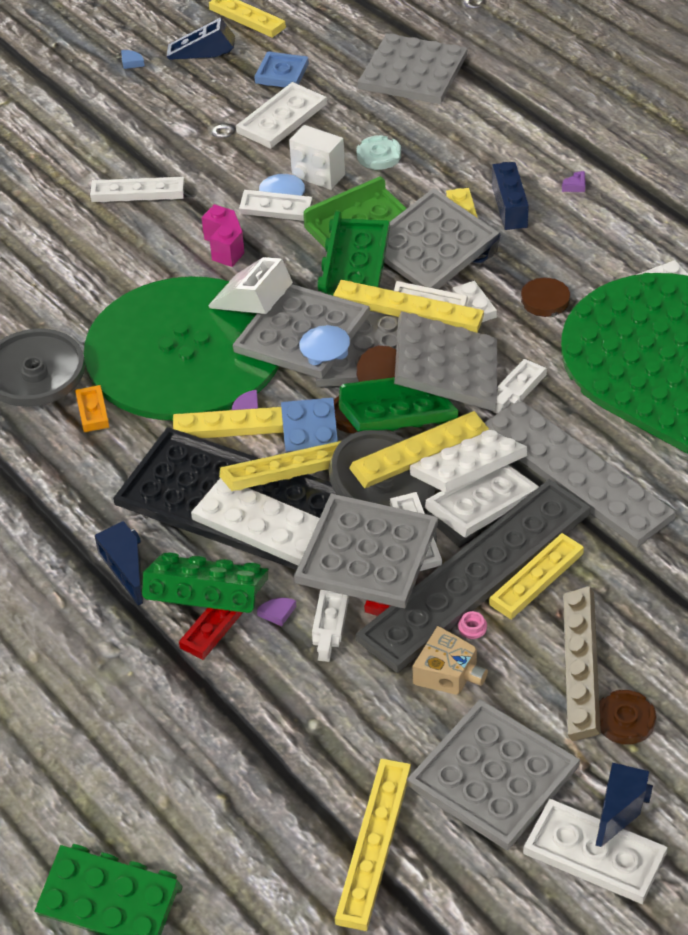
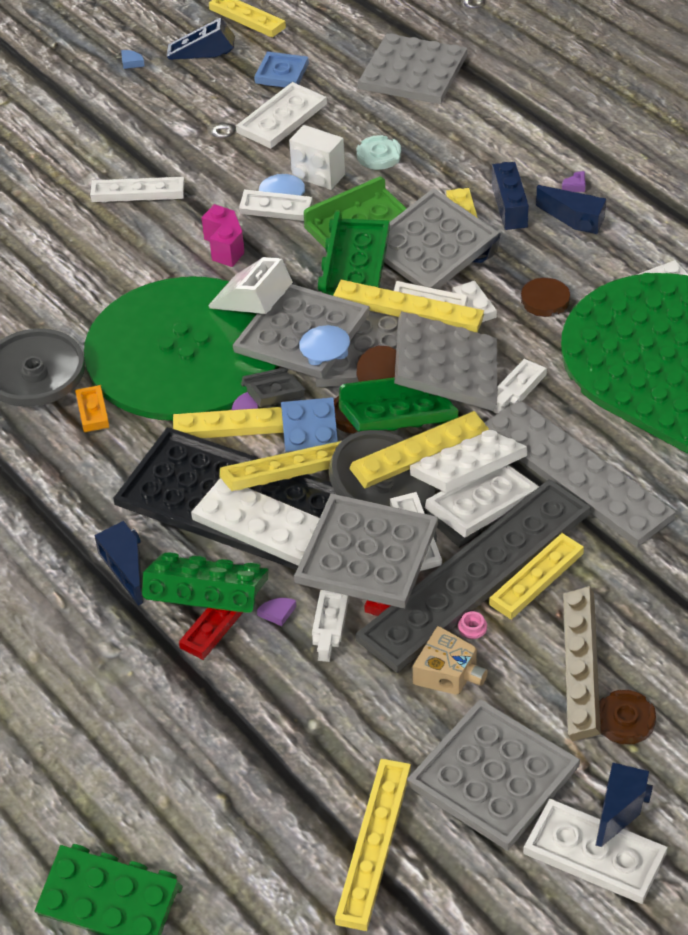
(273, 387): none -> dark grey plate
(574, 209): none -> dark blue slope

